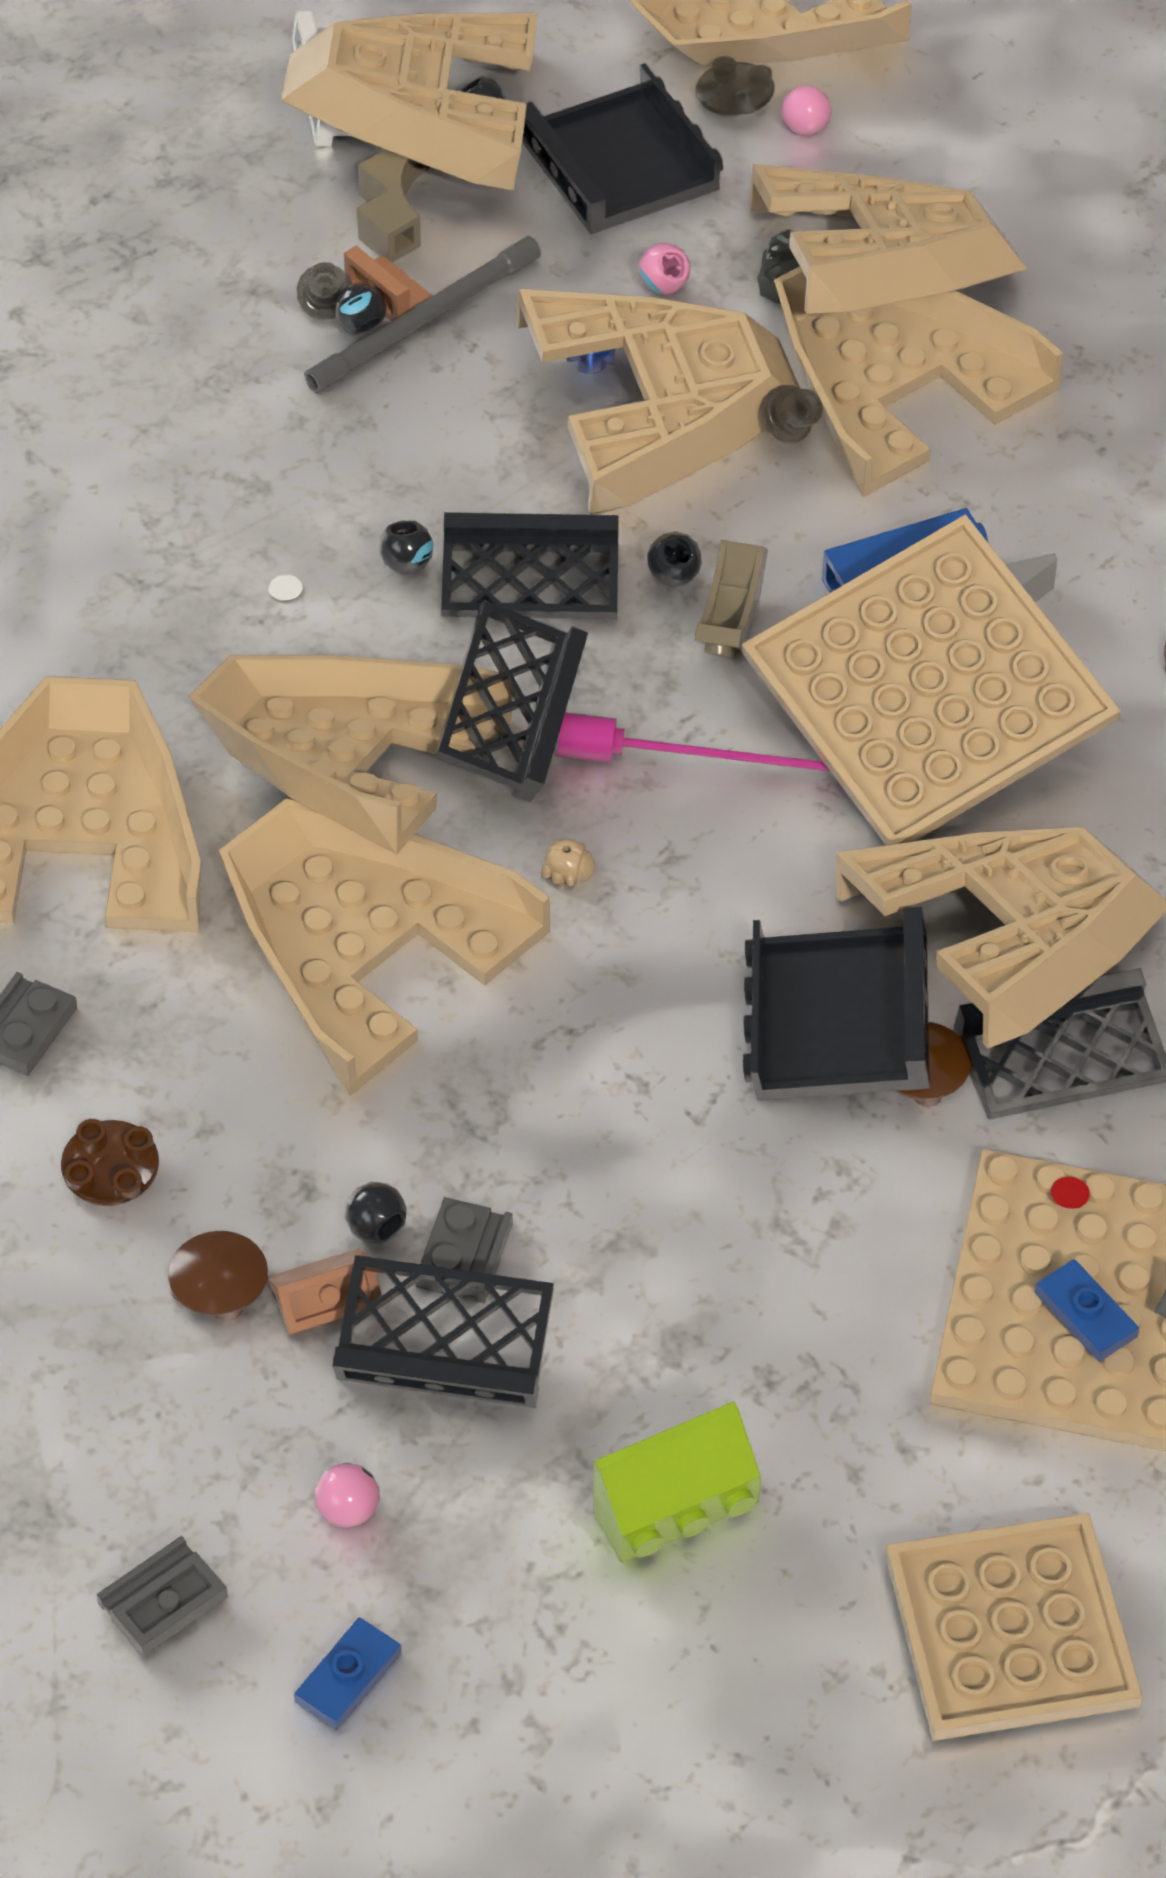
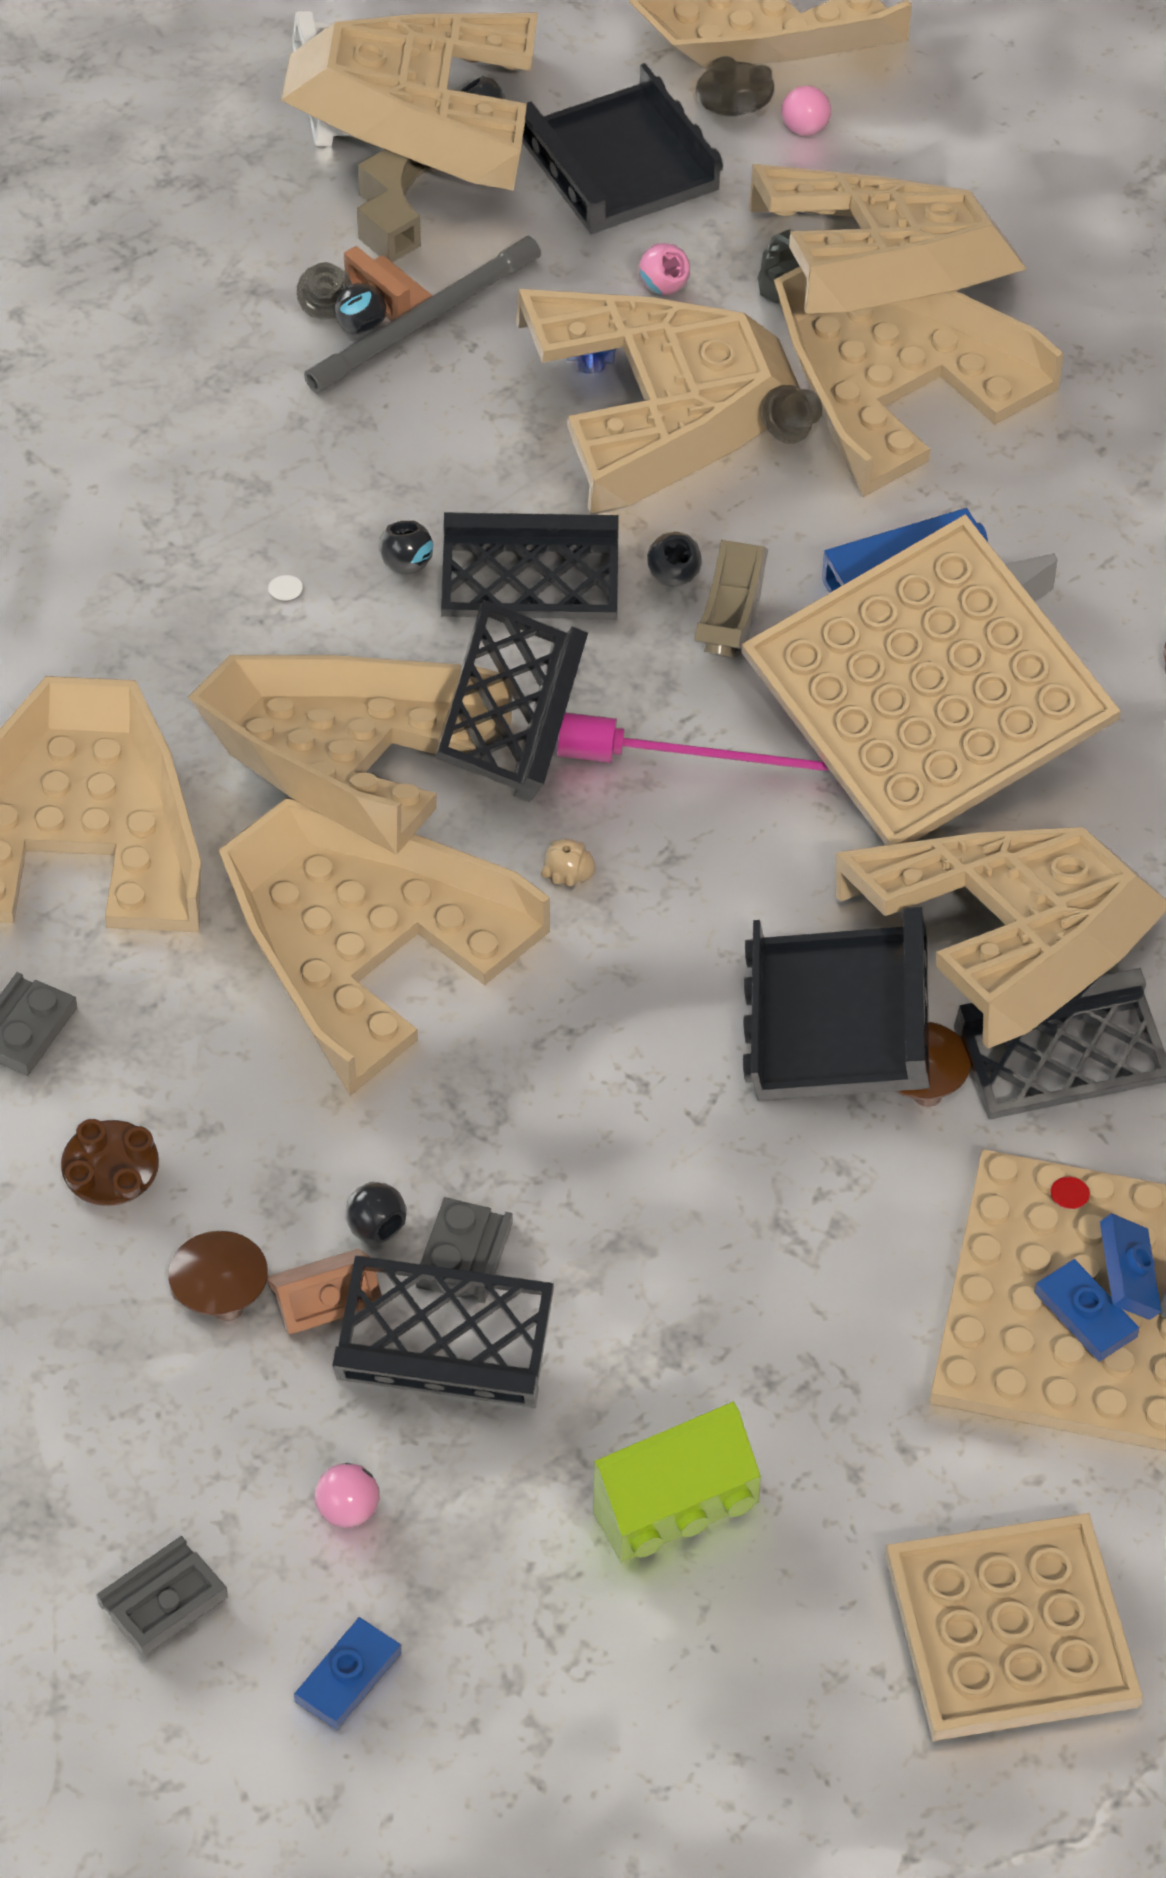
(1130, 1266): none -> blue plate

